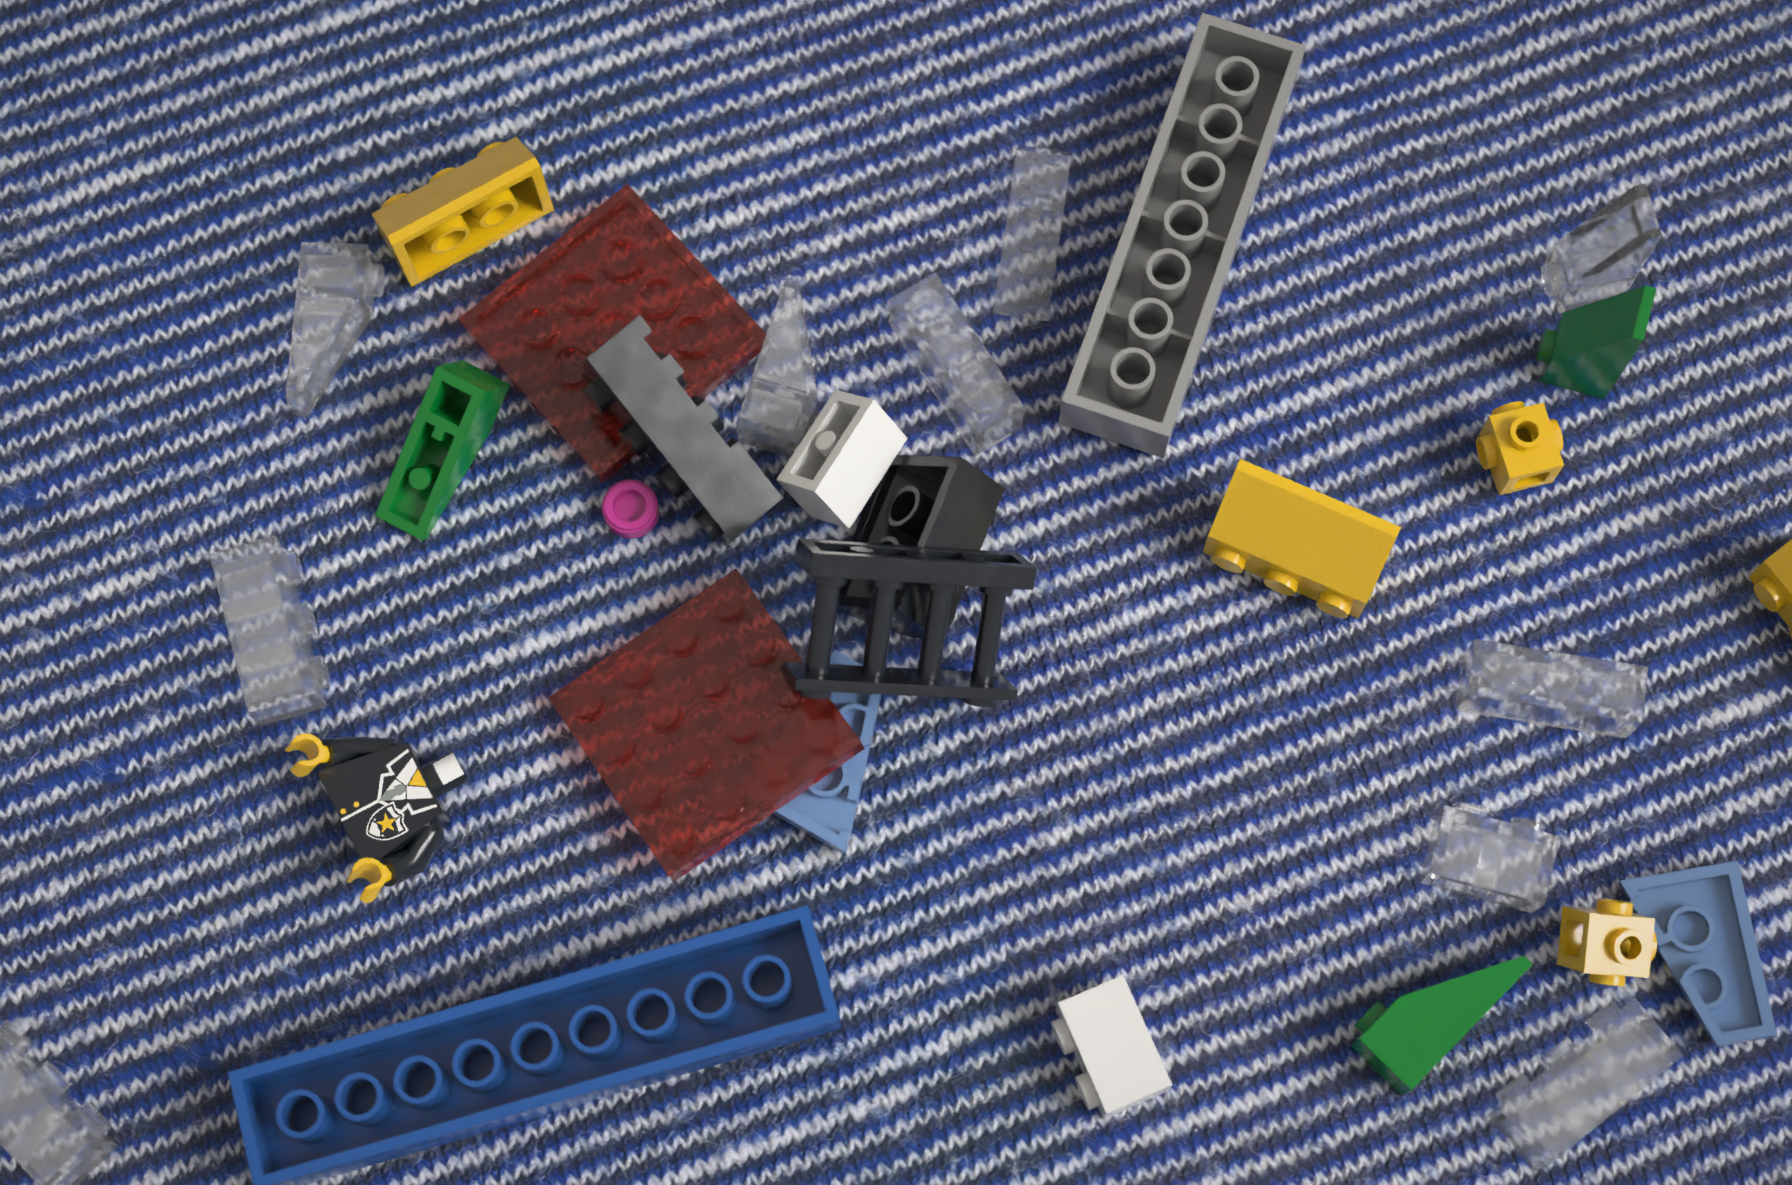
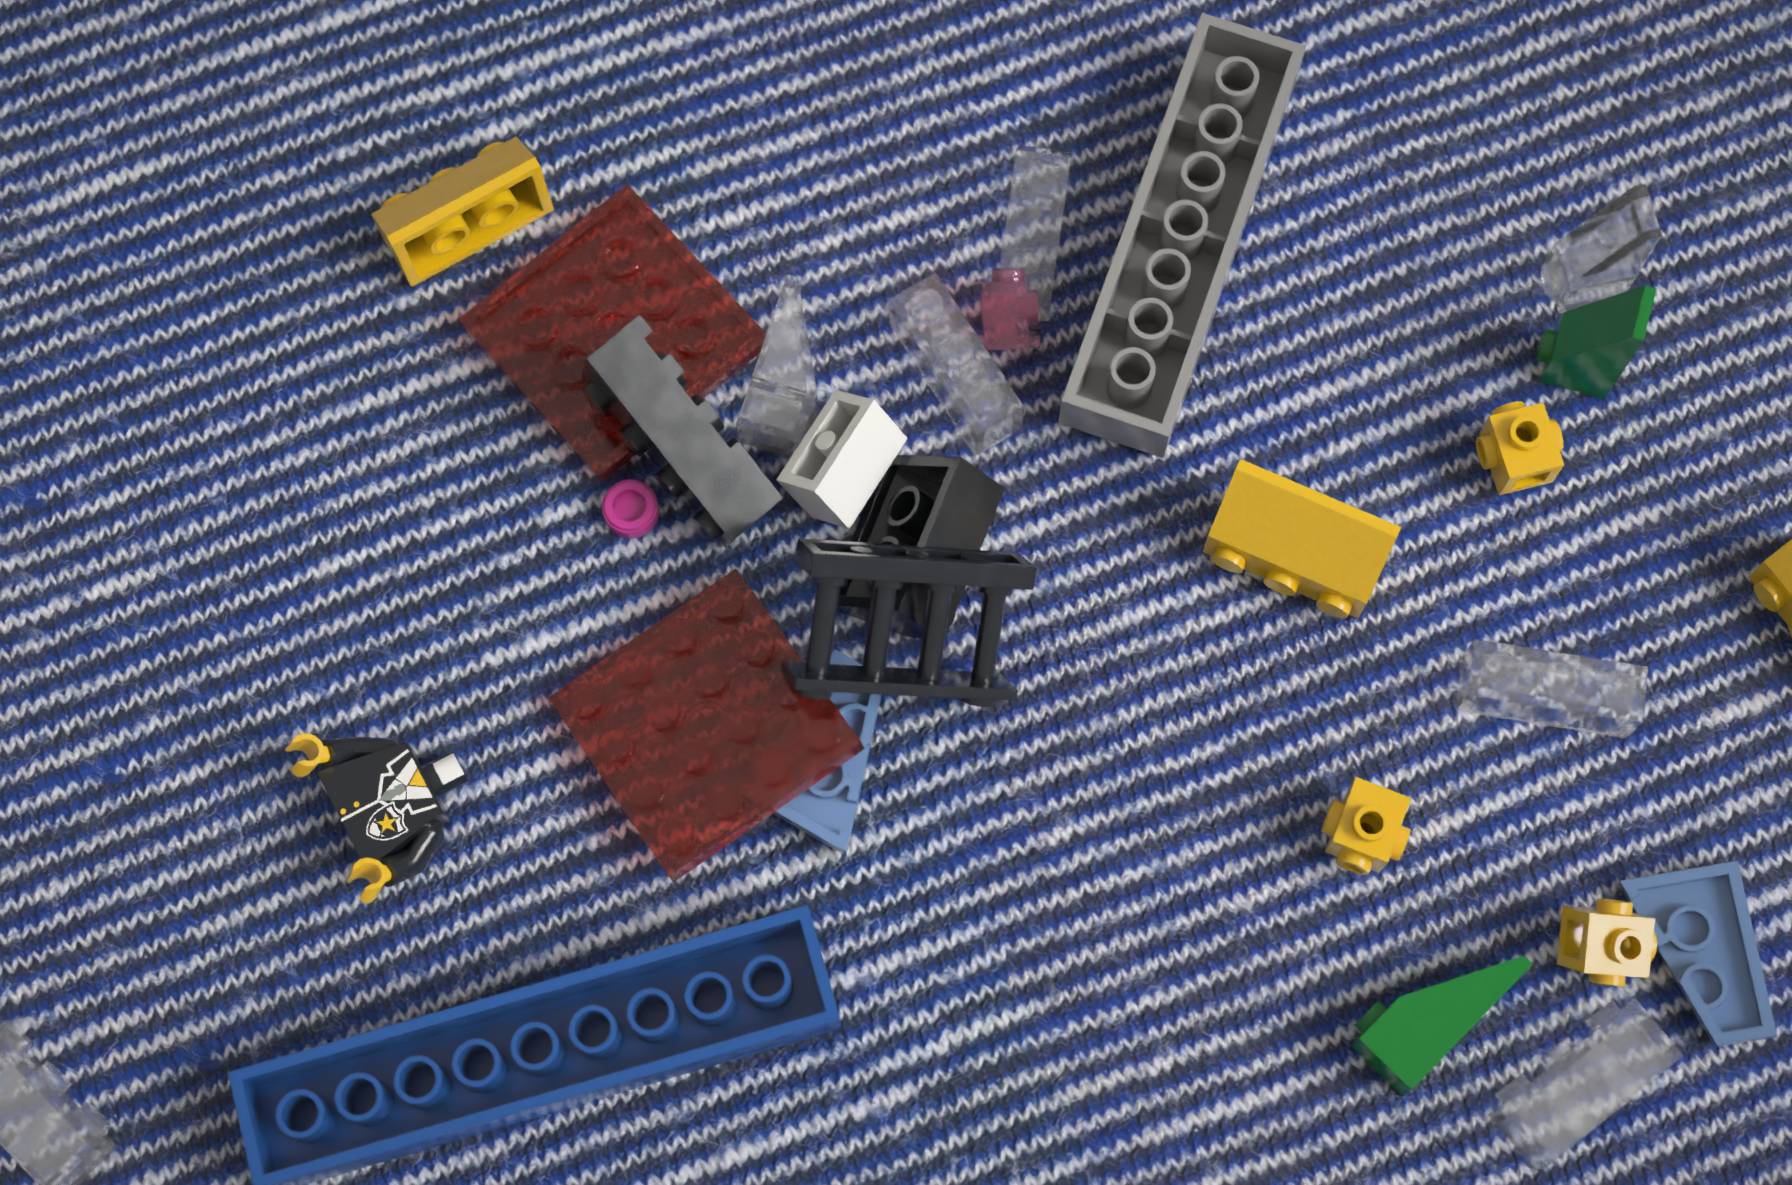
(270, 630): clear brick -> none
(329, 315): clear slope -> none
(441, 445): green slope -> none
(1008, 310): none -> clear pink brick
(1111, 1048): white brick -> none
(1380, 813): none -> yellow brick
(1490, 857): clear brick -> none

